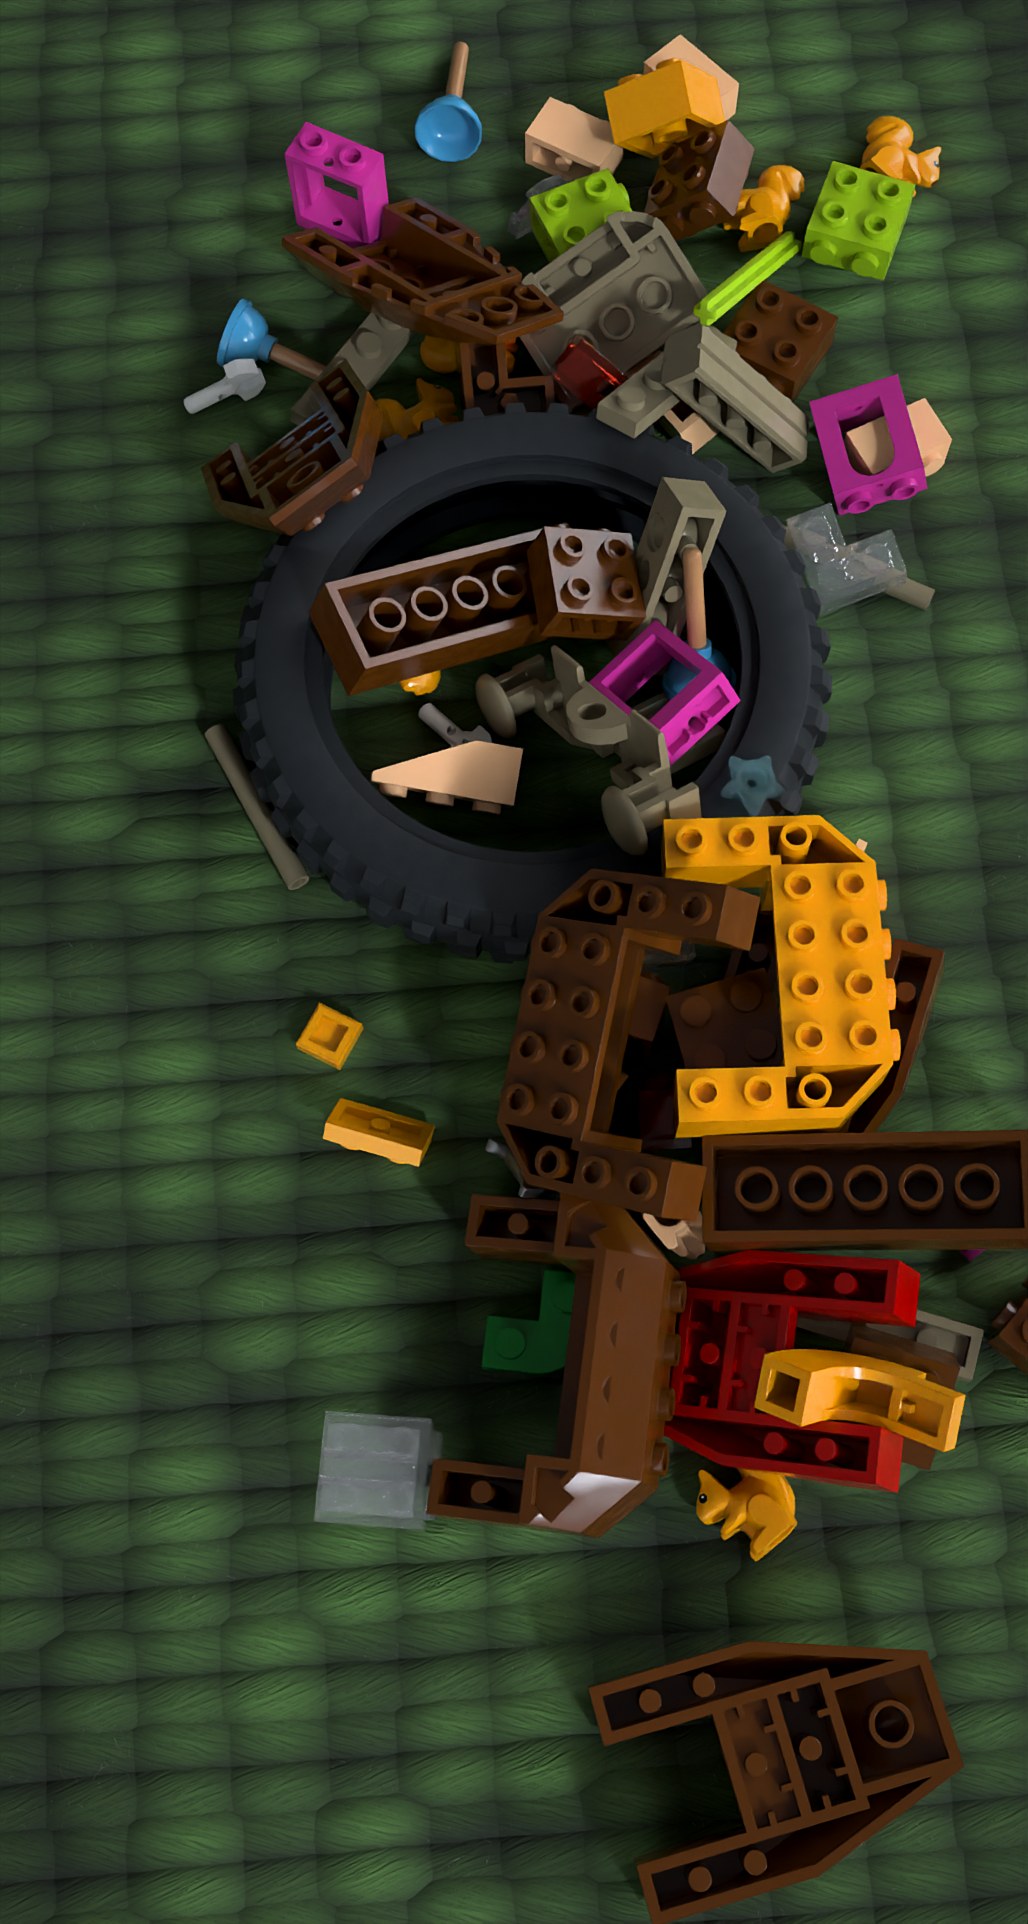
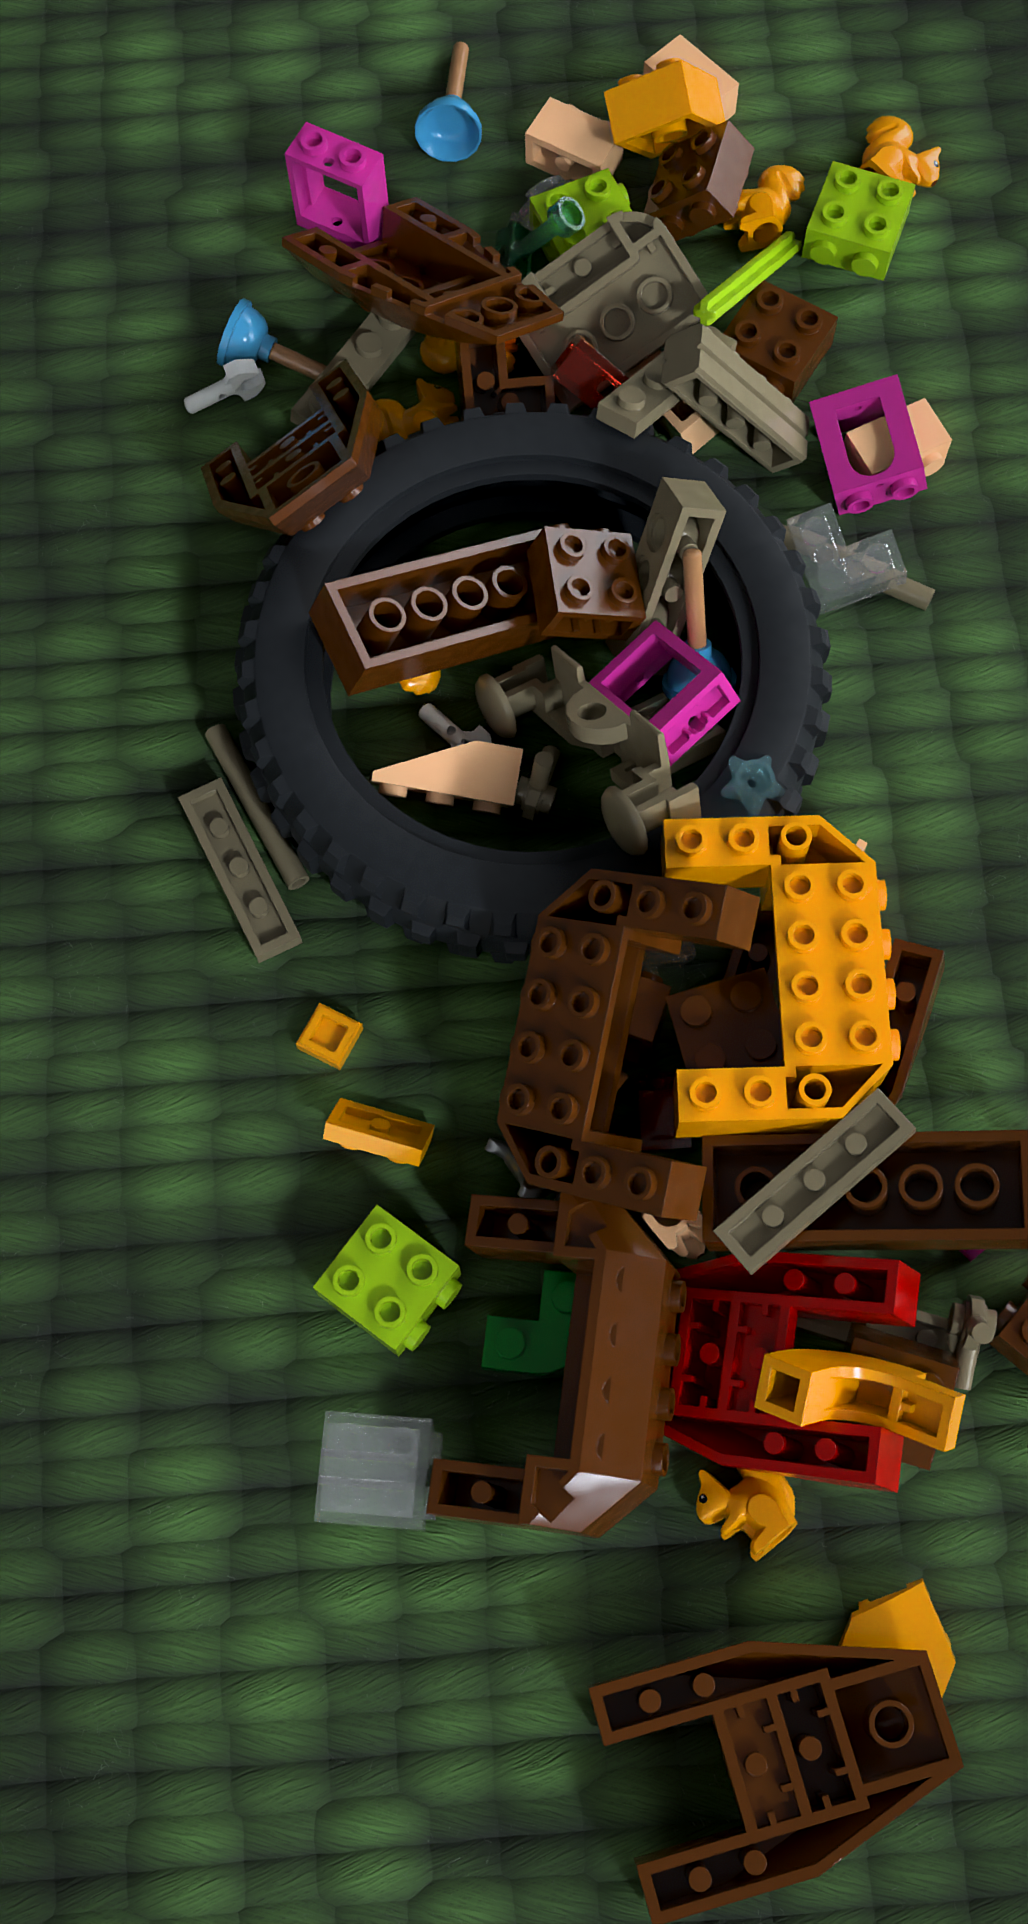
(240, 870): none -> dark tan plate
(389, 1281): none -> lime brick
(535, 793): none -> dark tan piece
(563, 219): none -> clear green bar
(815, 1181): none -> dark tan plate
(903, 1622): none -> light orange slope
(973, 1326): none -> dark tan piece

